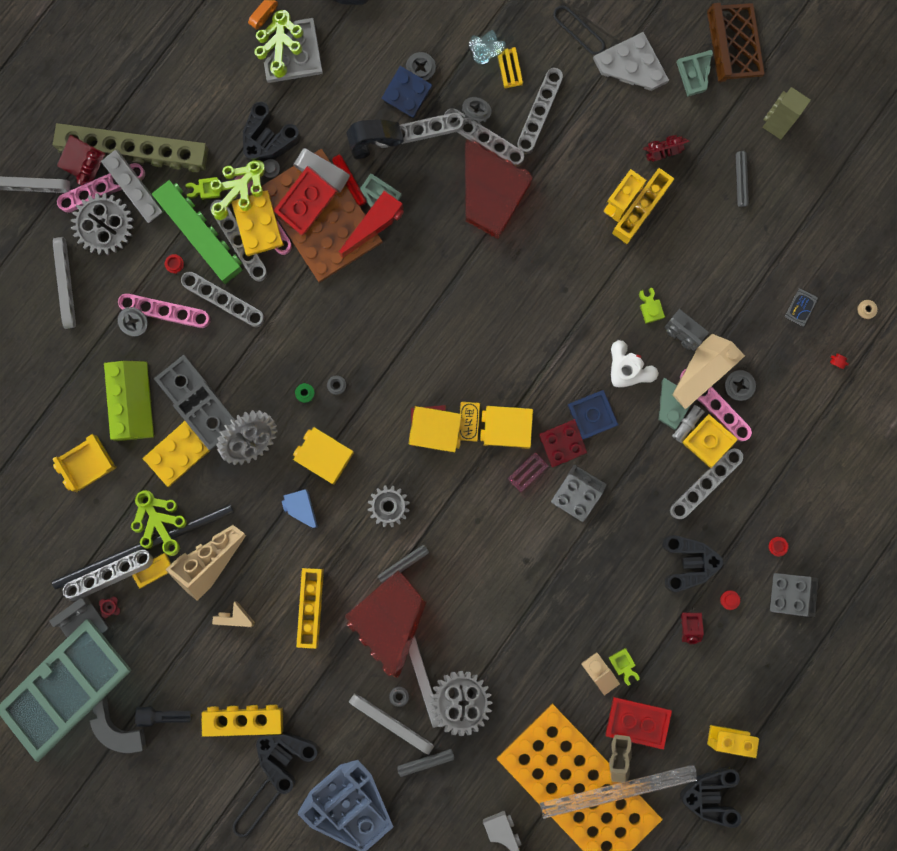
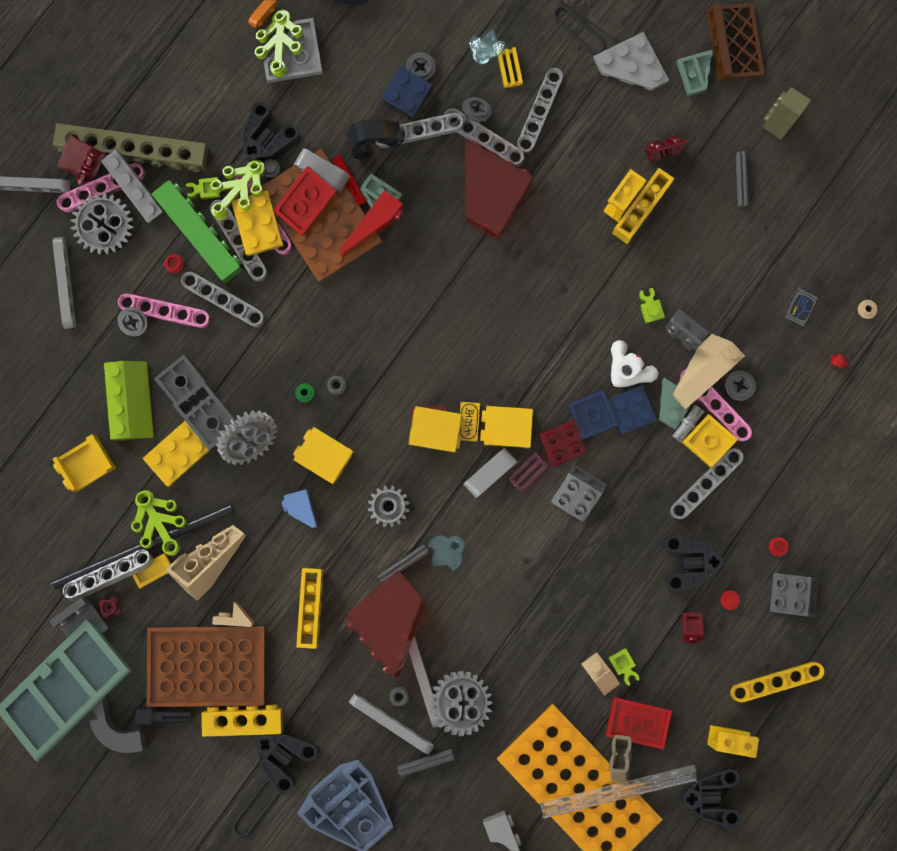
(205, 666): none -> dark orange plate
(444, 553): none -> clear light blue plate
(490, 473): none -> light grey beam
(632, 410): none -> dark blue plate
(787, 682): none -> yellow beam

